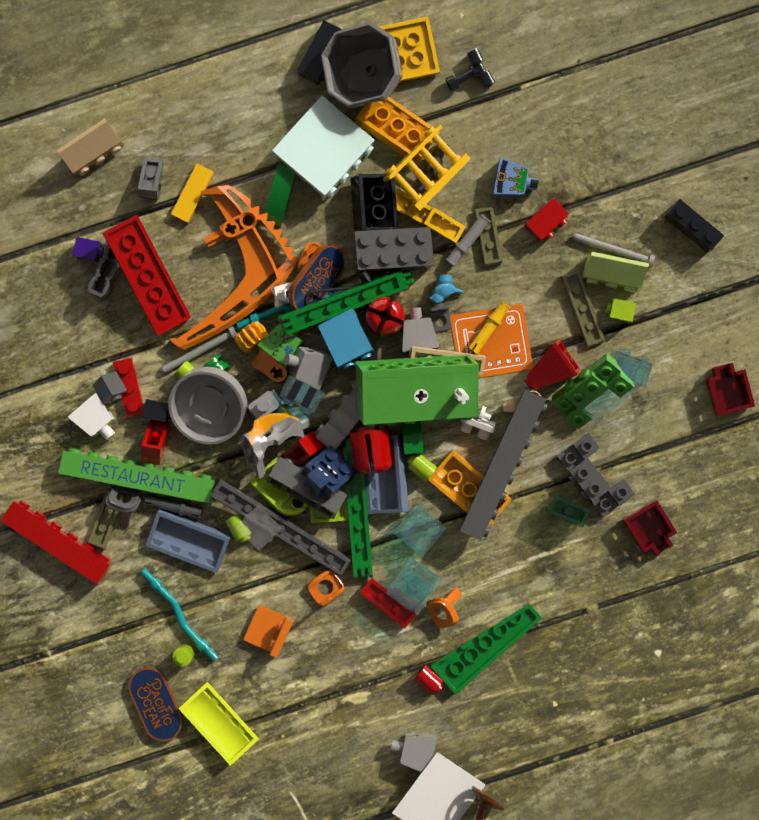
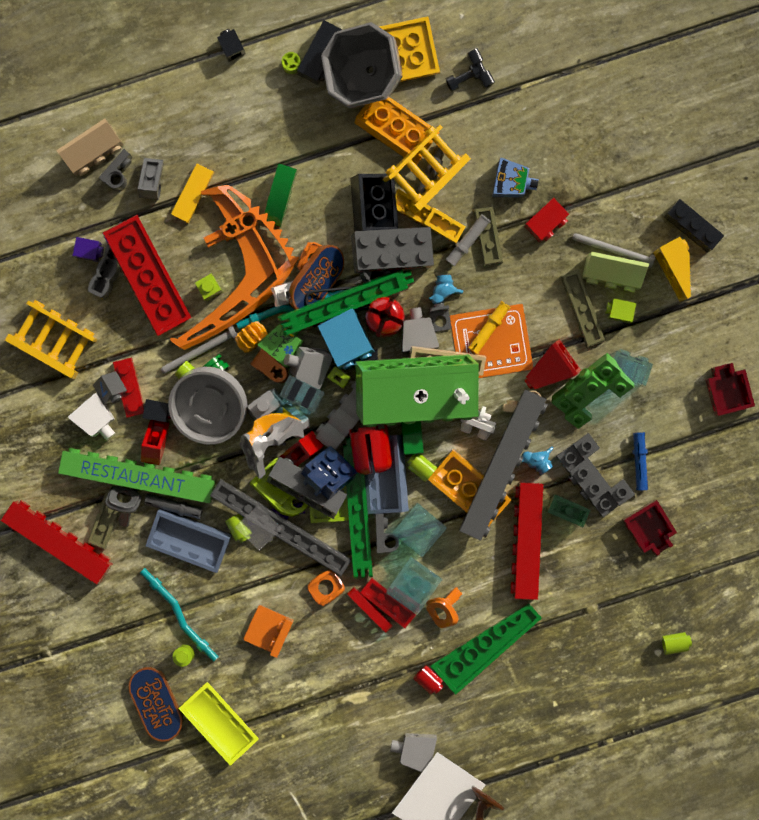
(52, 357): none -> yellow fence
(121, 162): none -> dark grey plate
(208, 287): none -> lime brick
(231, 44): none -> black brick
(290, 59): none -> lime wheel
(324, 147): light aqua panel -> none
(345, 378): none -> lime piece
(370, 609): none -> red beam
(381, 524): none -> dark grey plate
(528, 541): none -> red brick
(538, 460): none -> dark azure animal
(640, 461): none -> blue pin
(675, 263): none -> yellow slope
(676, 643): none -> lime brick

